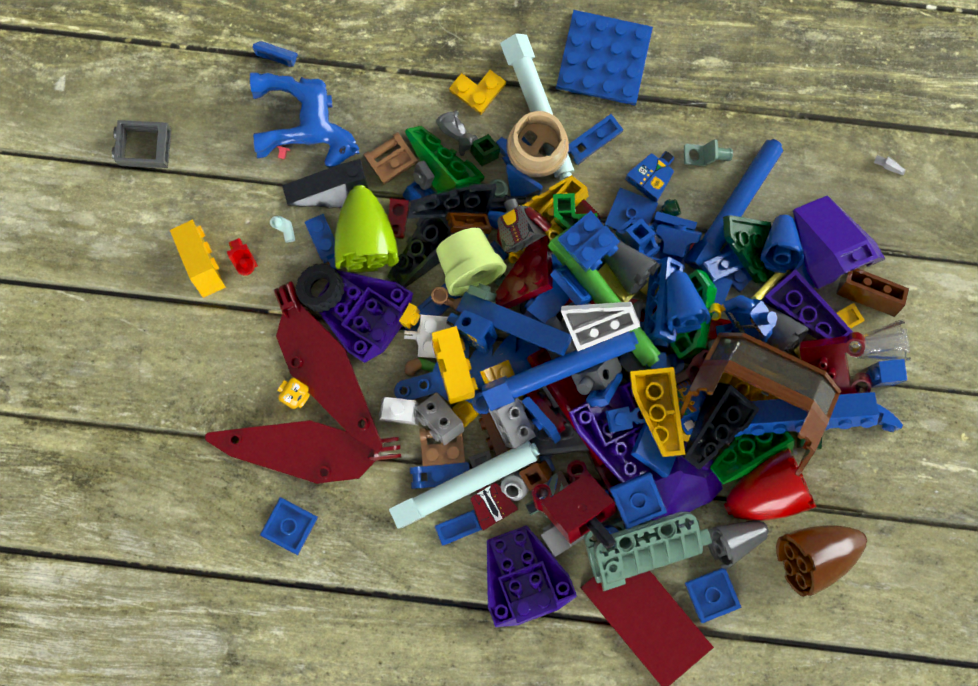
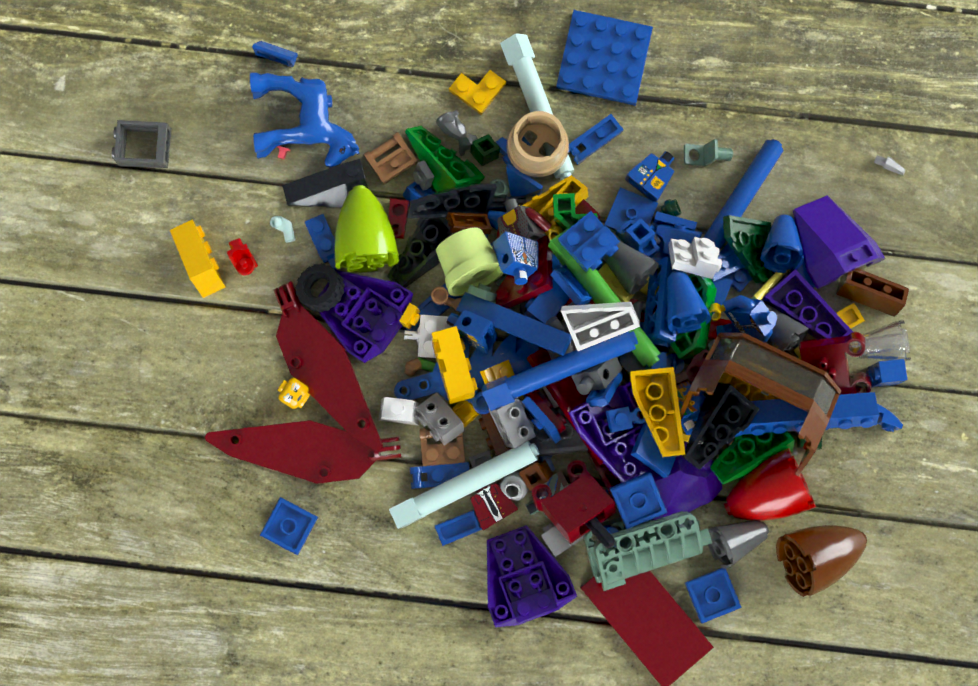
(516, 256): none -> blue torso
(695, 257): none -> white plate

